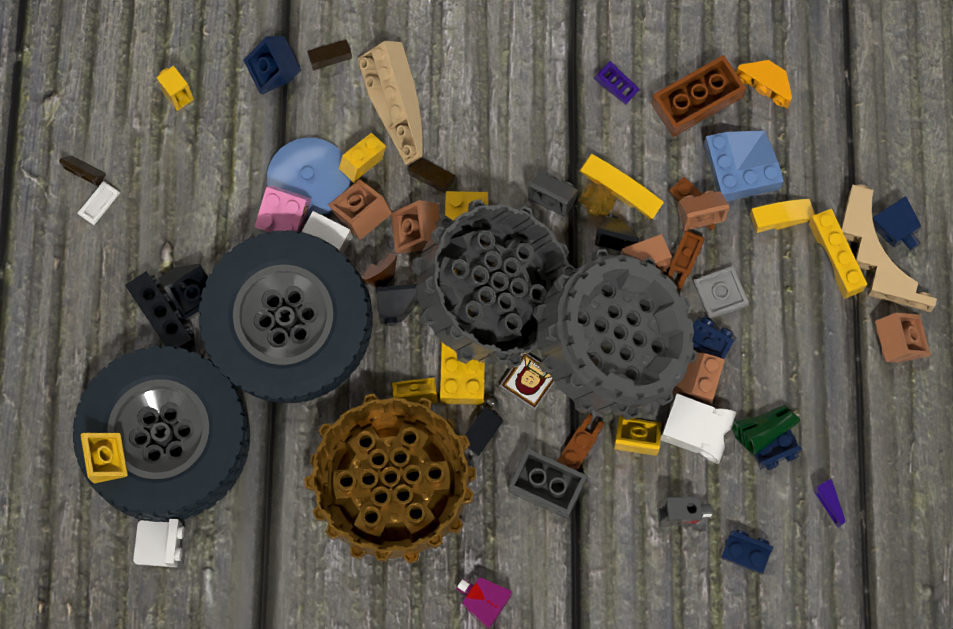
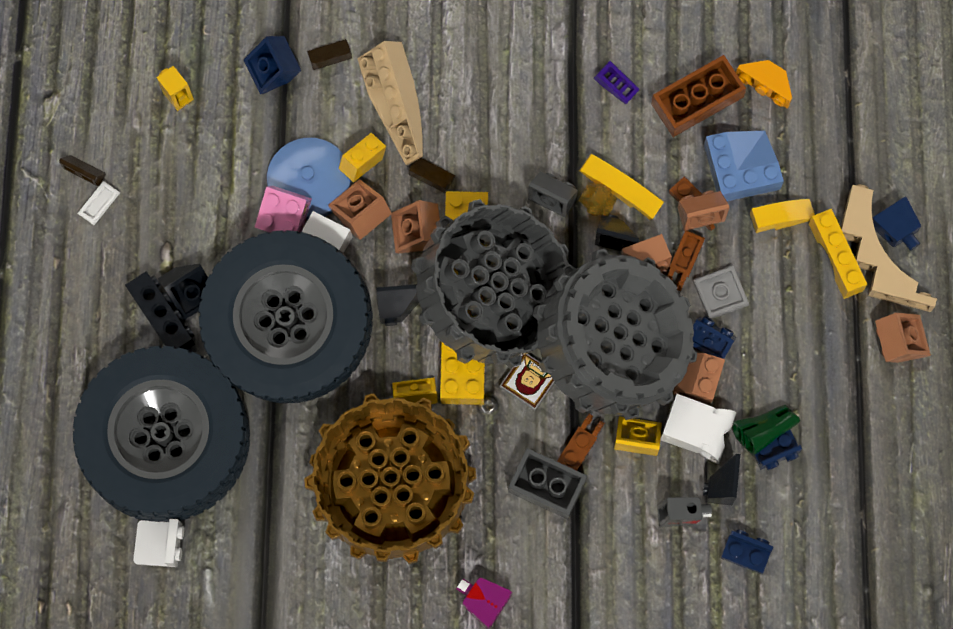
(103, 456): yellow slope -> none
(382, 272): reddish brown slope -> none
(483, 430): black slope -> none
(723, 483): none -> black slope
(828, 497): dark purple slope -> none

